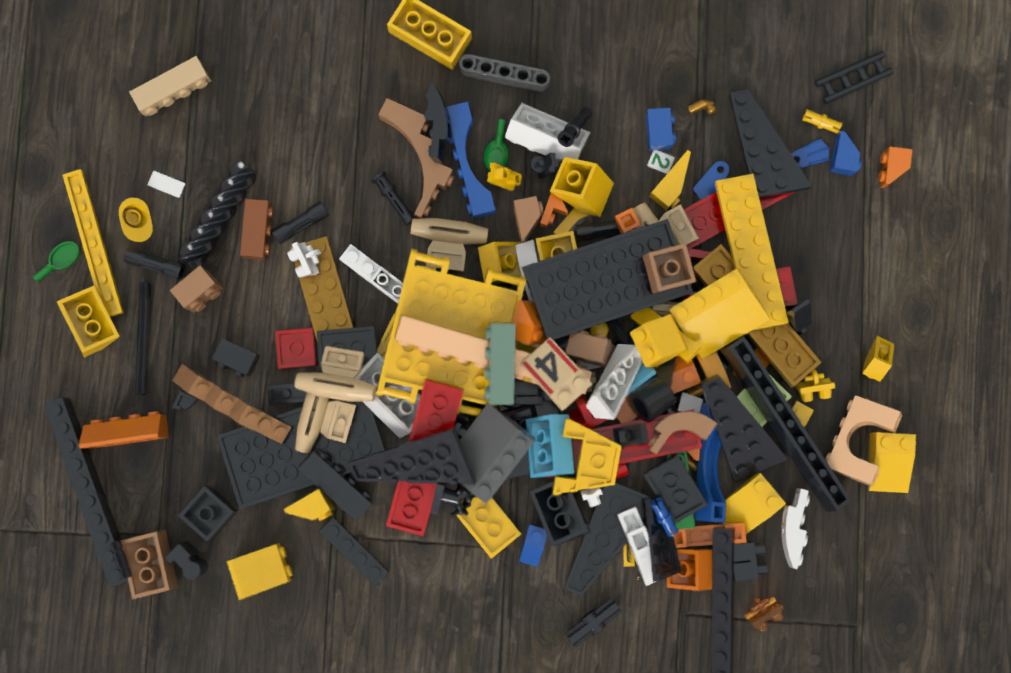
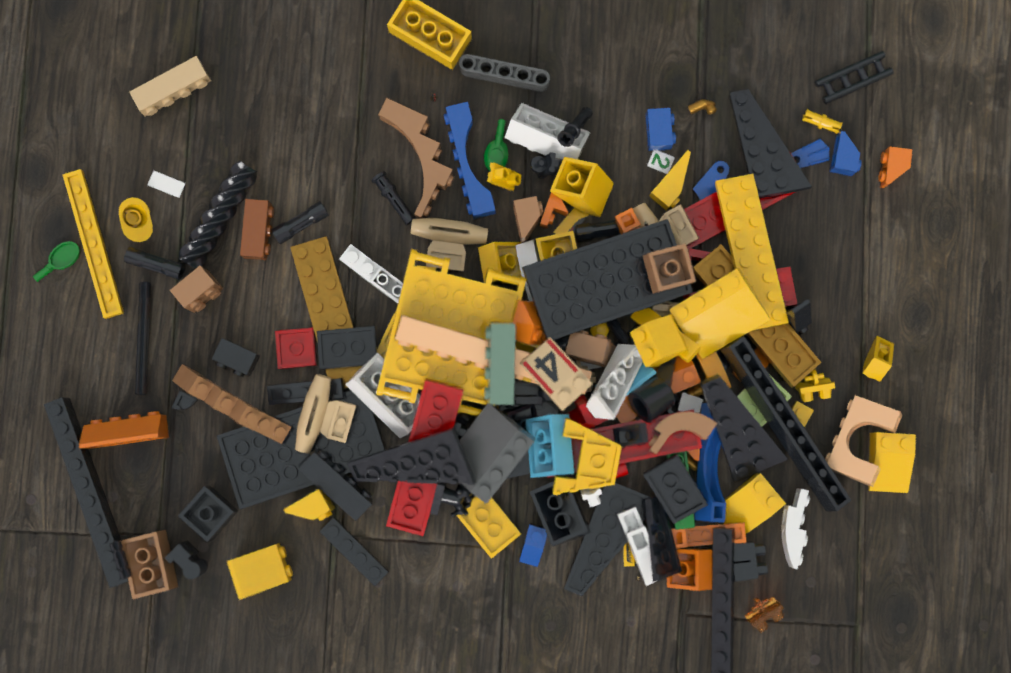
(88, 321): yellow slope -> none
(307, 258): white hips -> none
(338, 377): tan plate -> none
(437, 116): black slope -> none
(593, 622): black piece -> none
(664, 517): blue pin -> none

